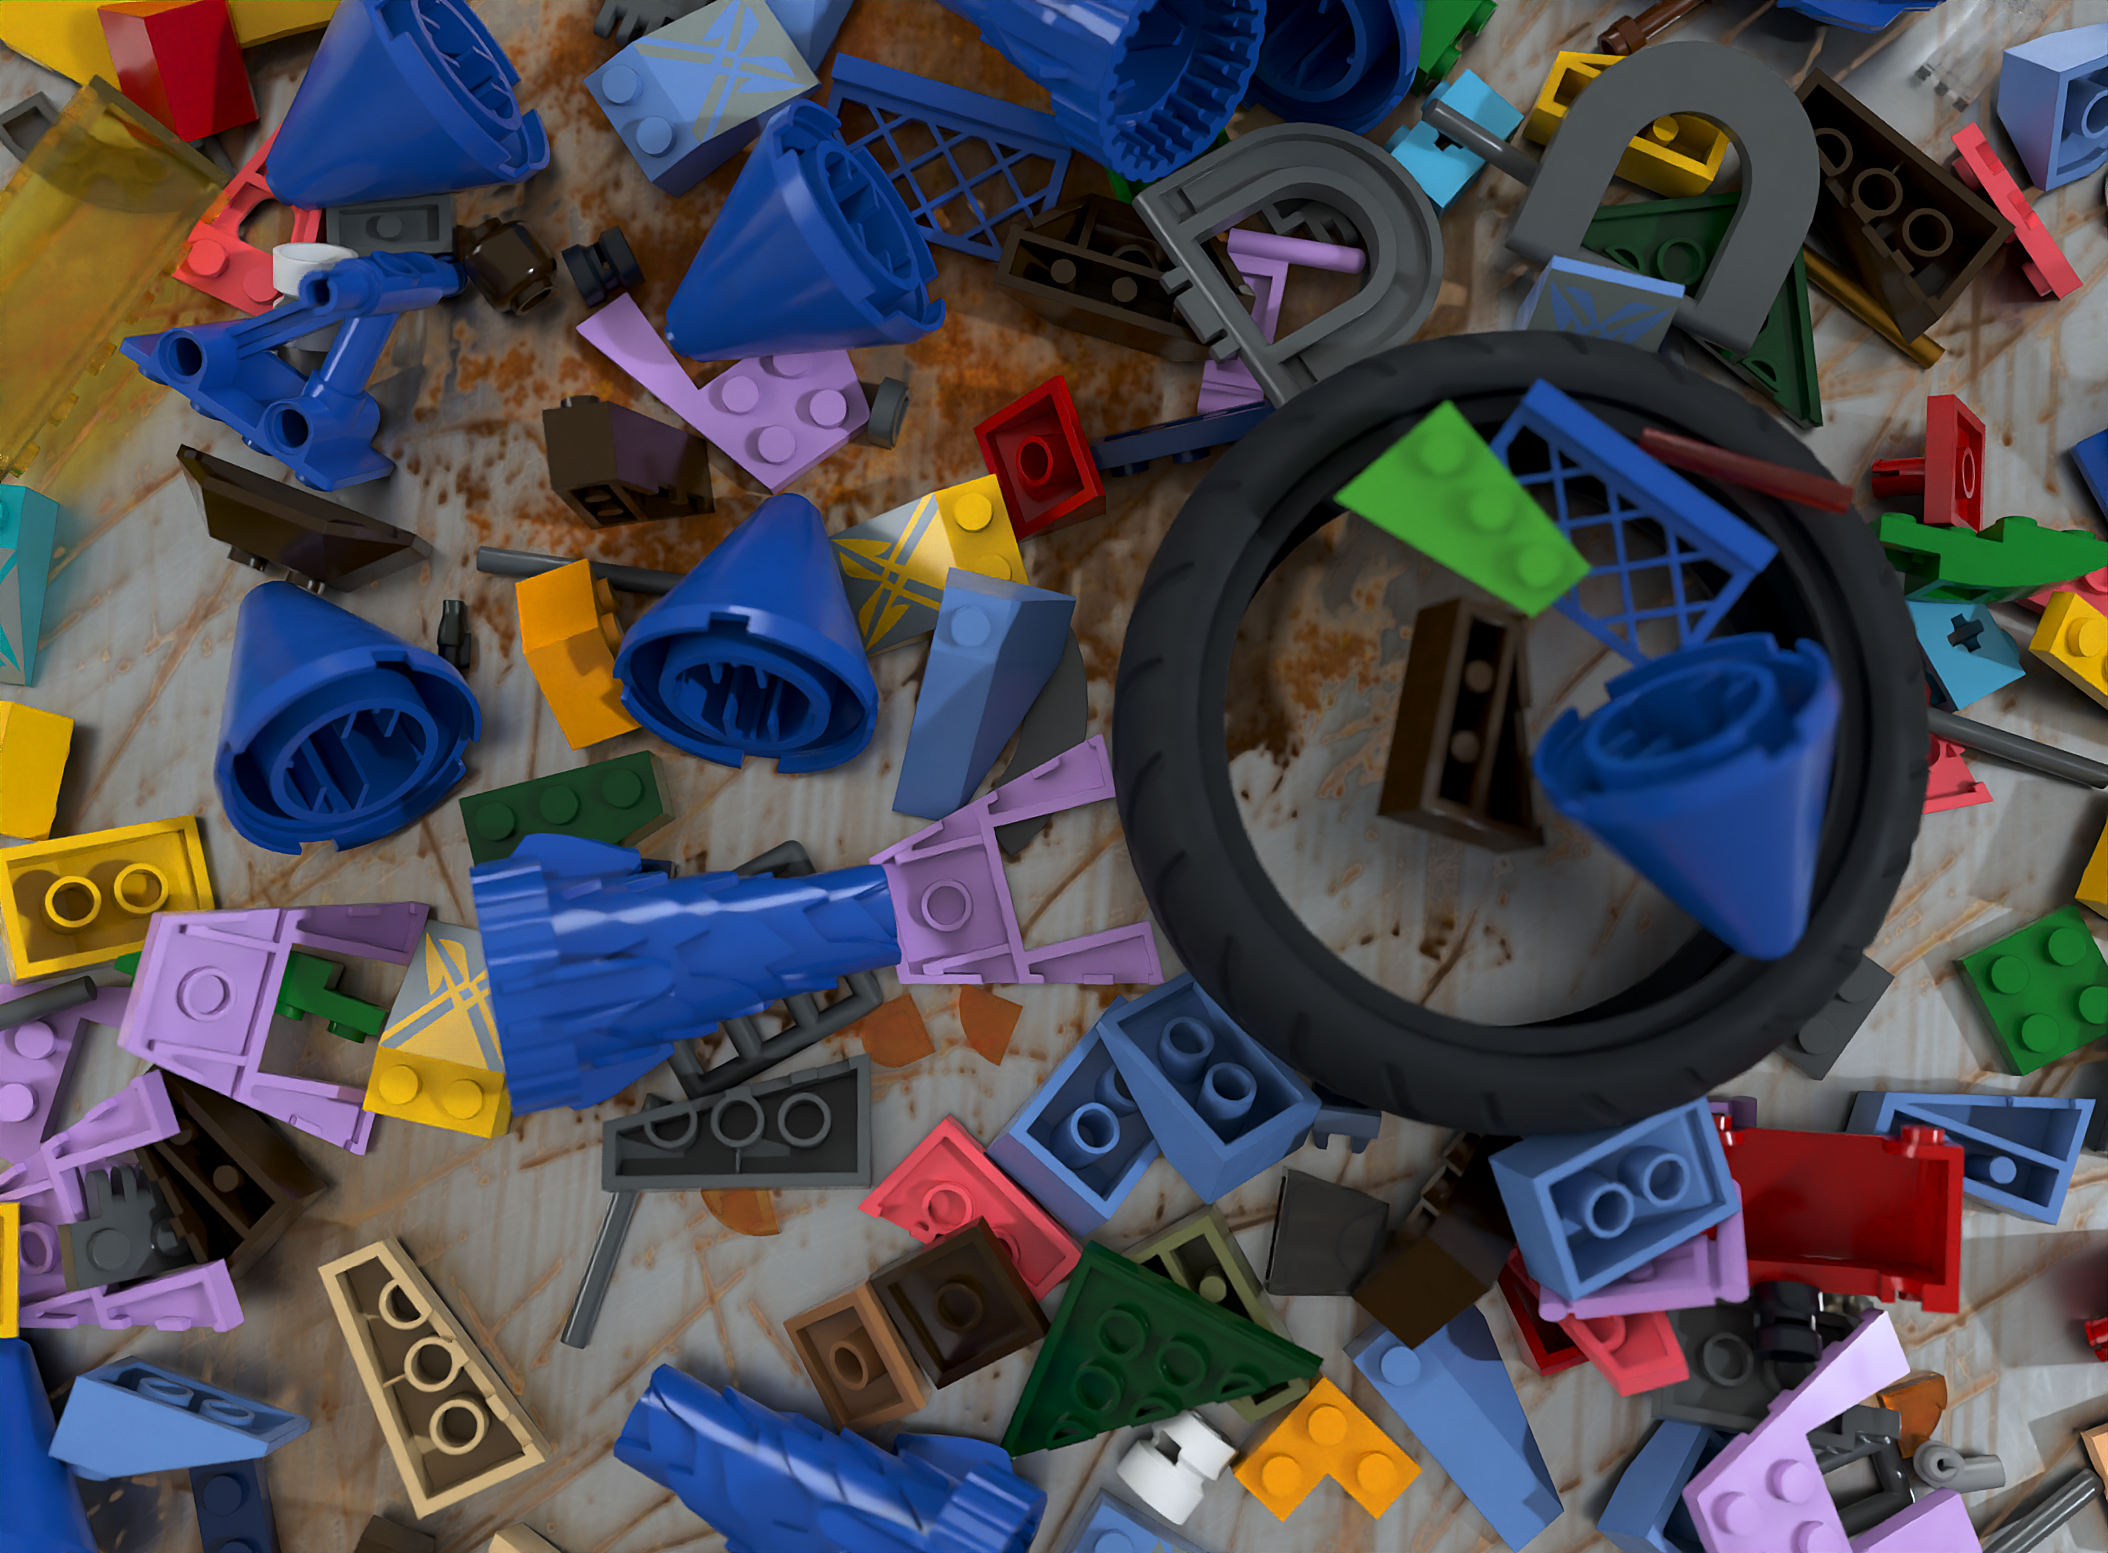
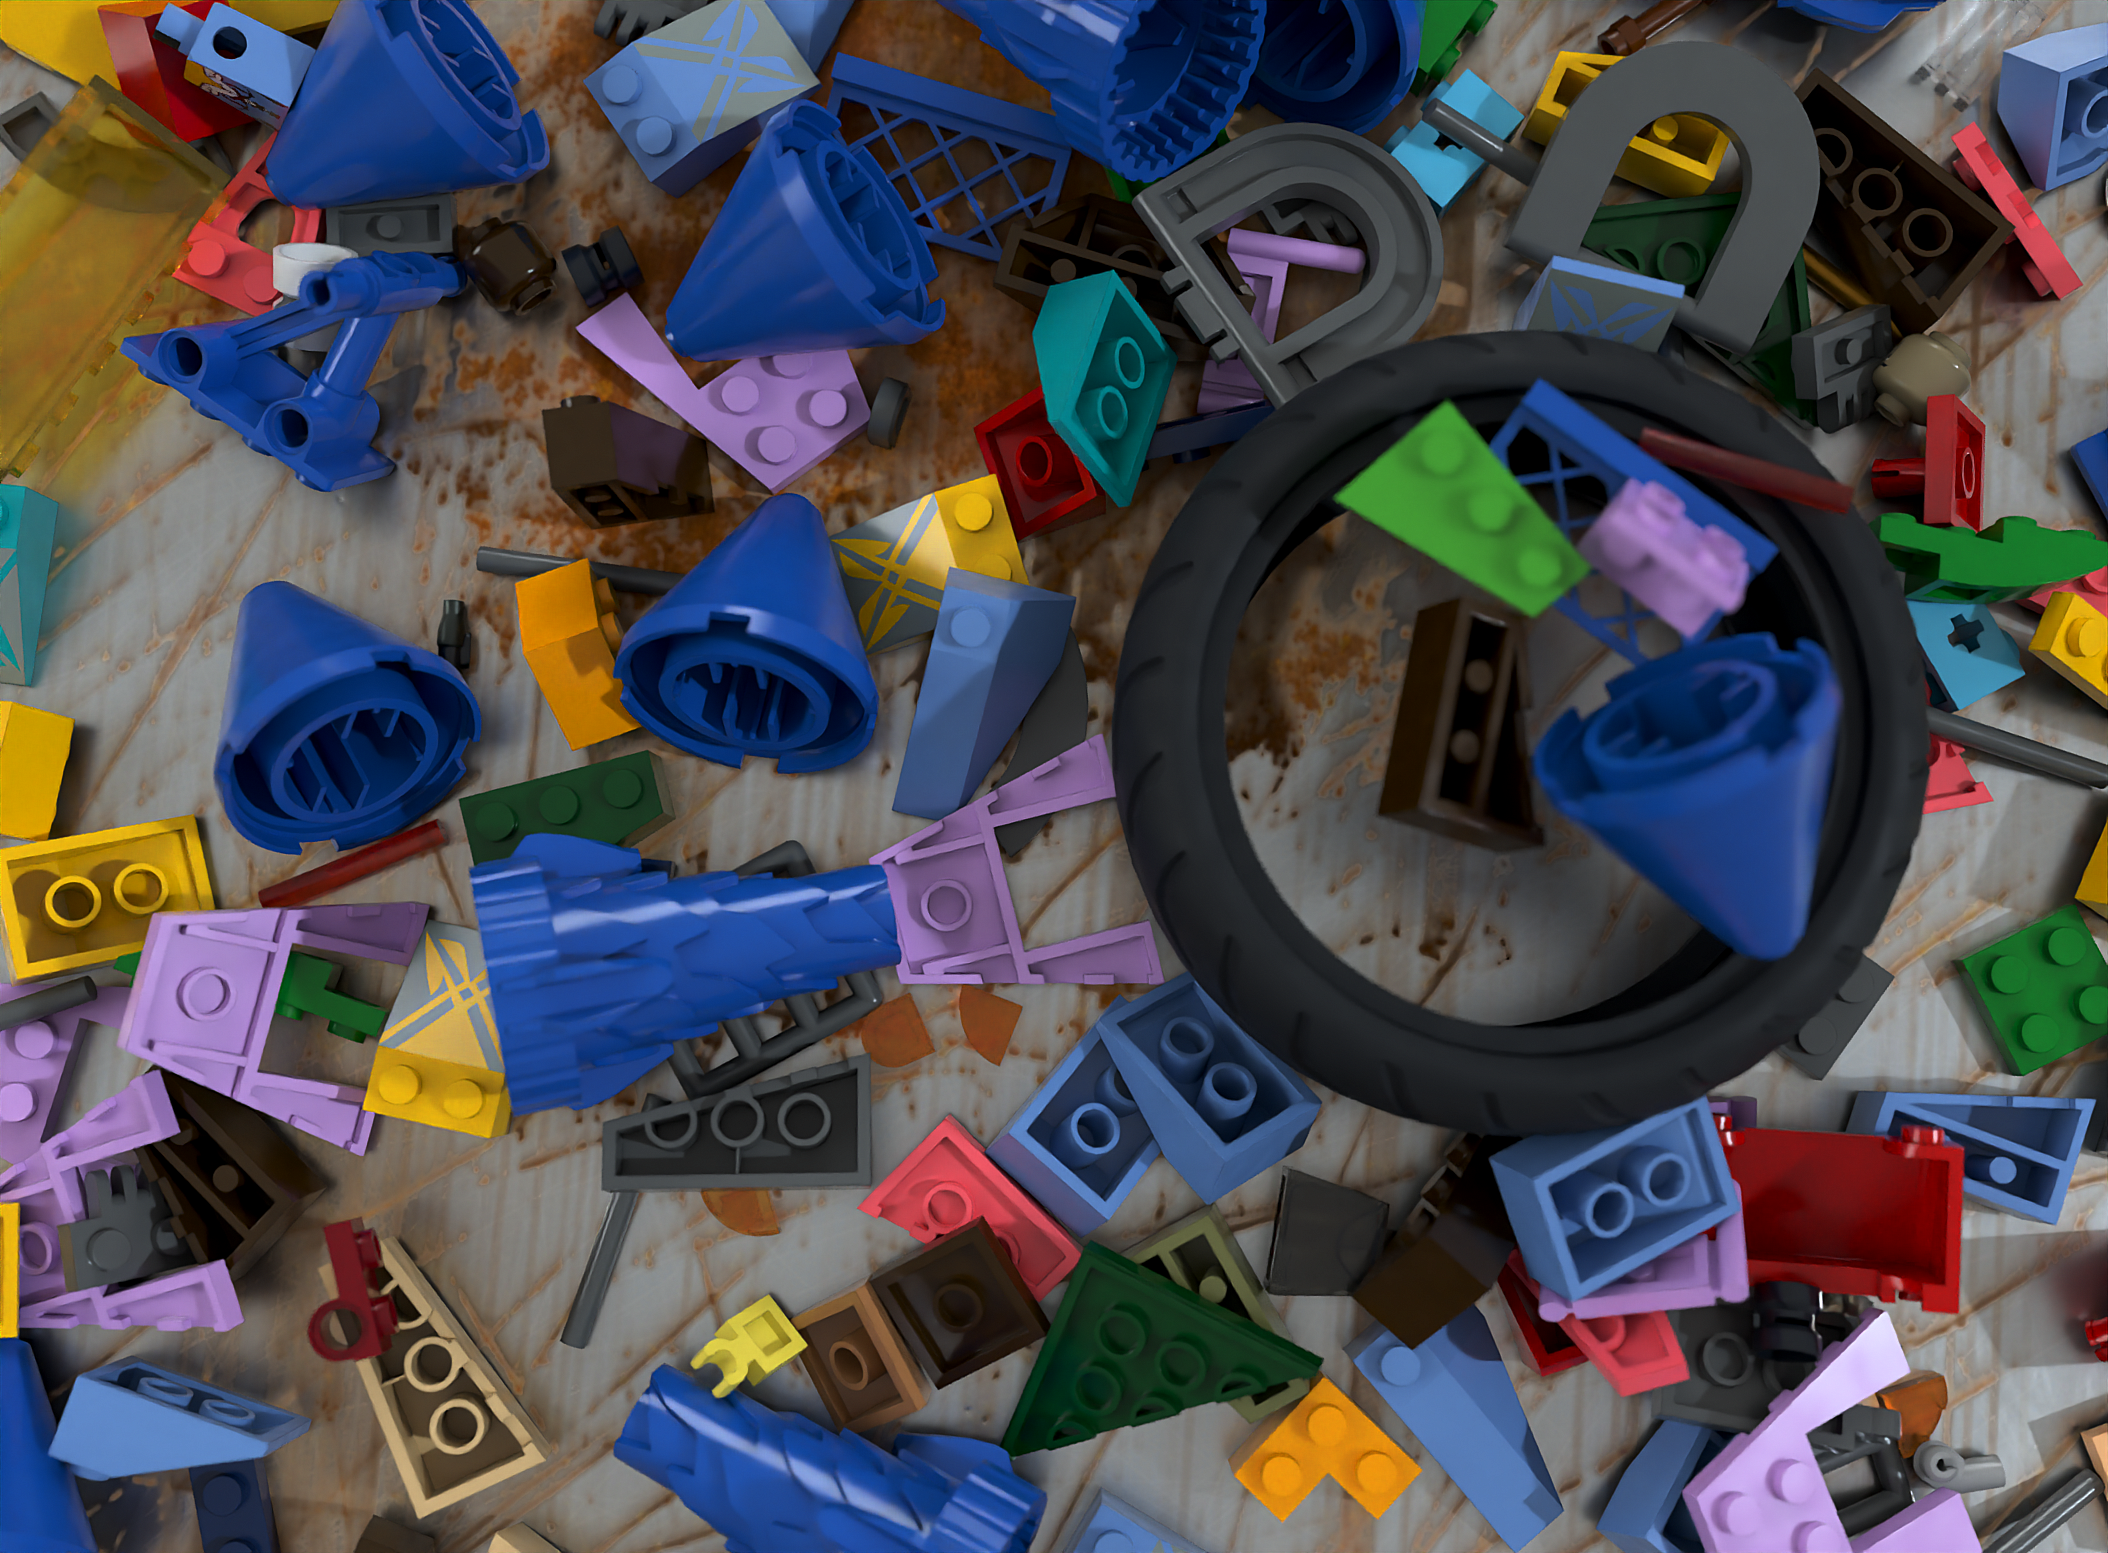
(266, 63): none -> medium blue torso
(294, 529): dark brown wedge -> none
(354, 865): none -> clear red bar
(354, 1257): none -> dark red plate
(751, 1346): none -> light yellow plate
(1102, 376): none -> teal slope
(1176, 1462): white wheel -> none
(1344, 1117): sand blue tile -> none
(1665, 557): none -> lavender bracket
(1838, 362): none -> dark grey hinge
(1919, 369): none -> dark tan head

